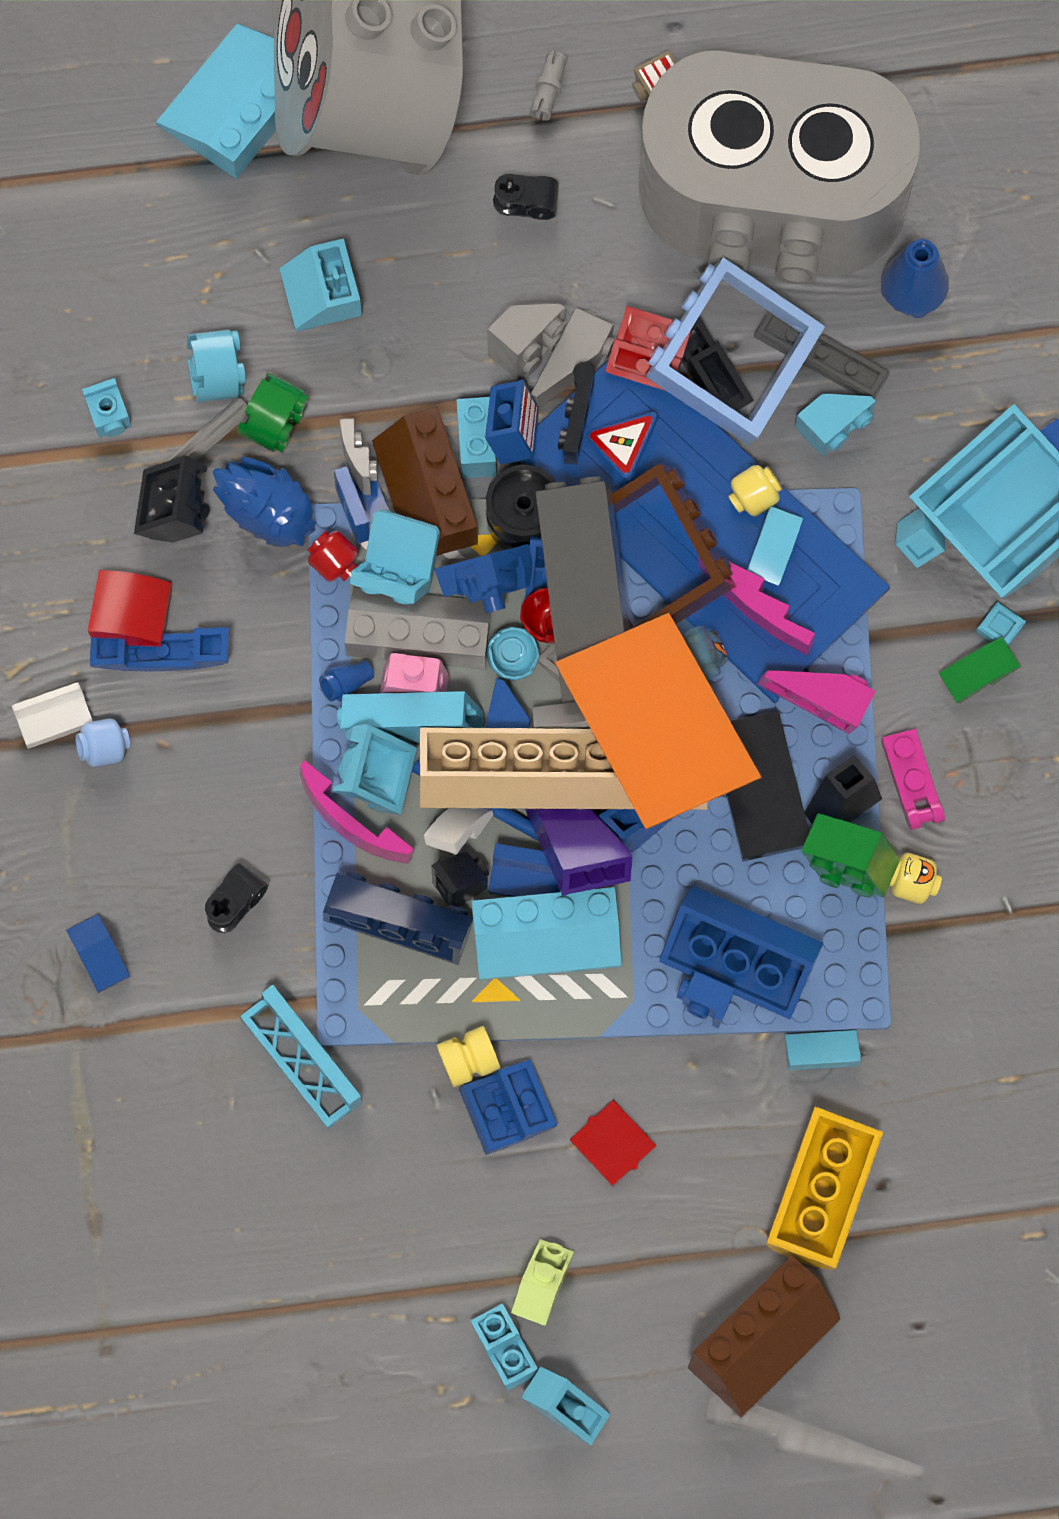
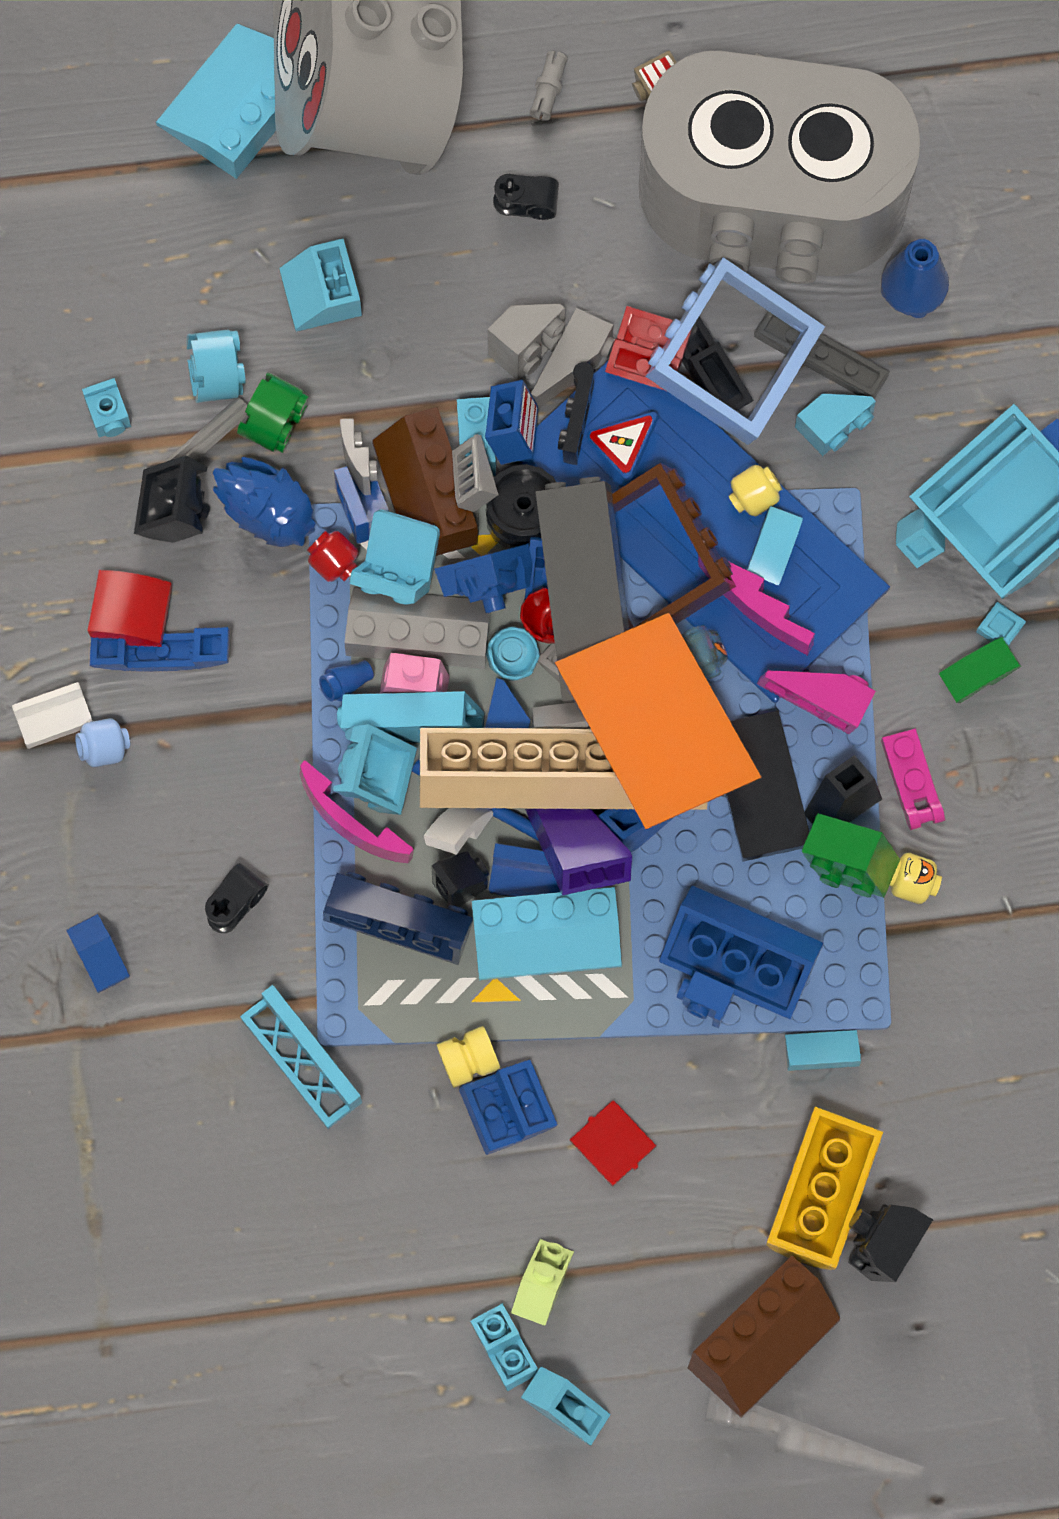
(484, 487): none -> light grey slope
(886, 1240): none -> black brick

